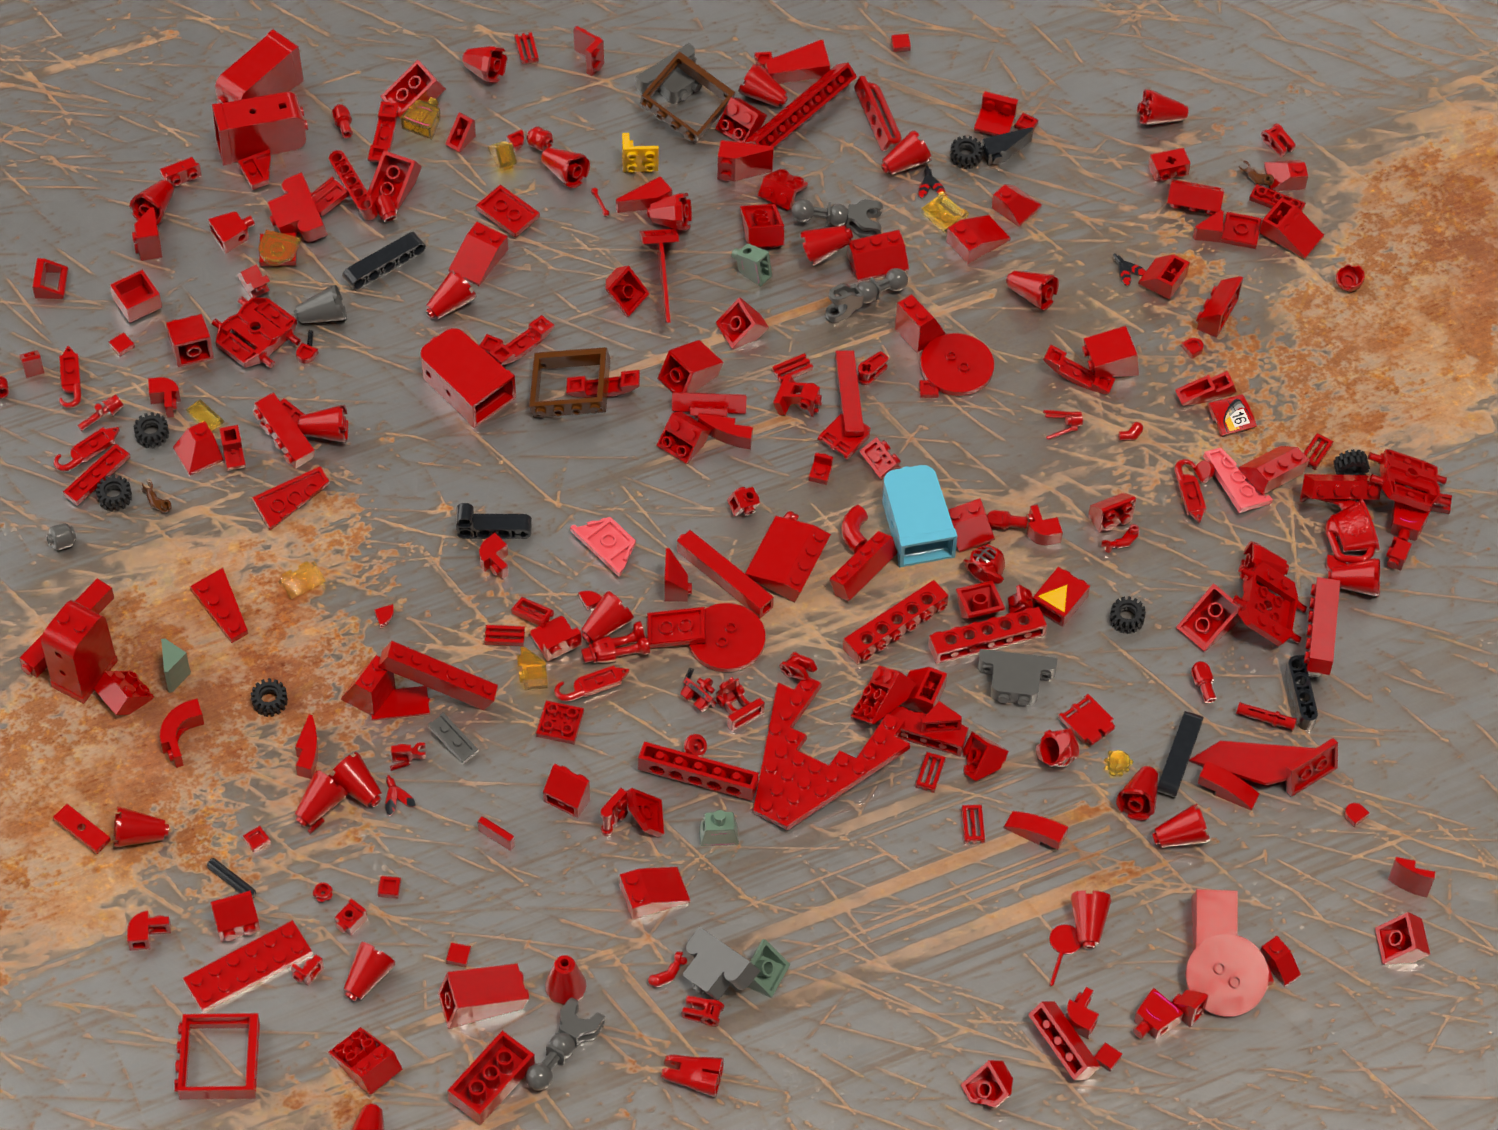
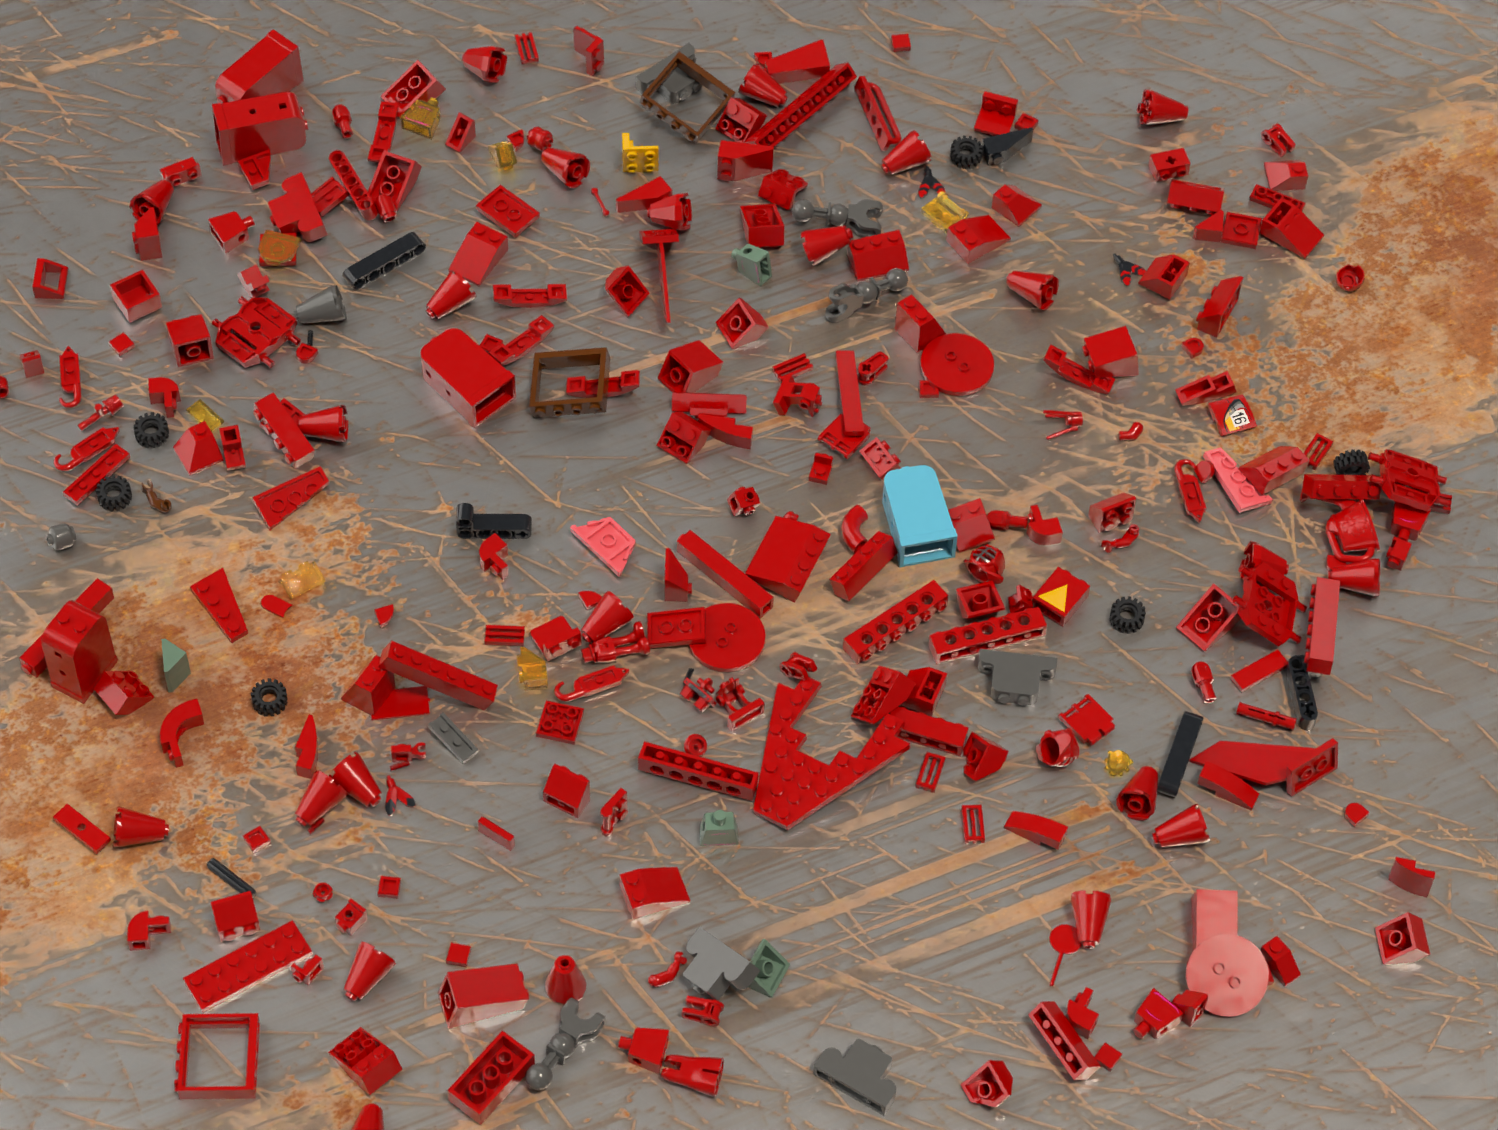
(275, 605): none -> red piece
(530, 297): none -> red slope
(530, 614): red tile -> none
(646, 811): red plate -> none
(646, 1048): none -> red torso
(859, 1074): none -> dark grey brick
(941, 719): red slope -> none
(1259, 671): none -> red tile
(1260, 179): reddish brown arm -> none

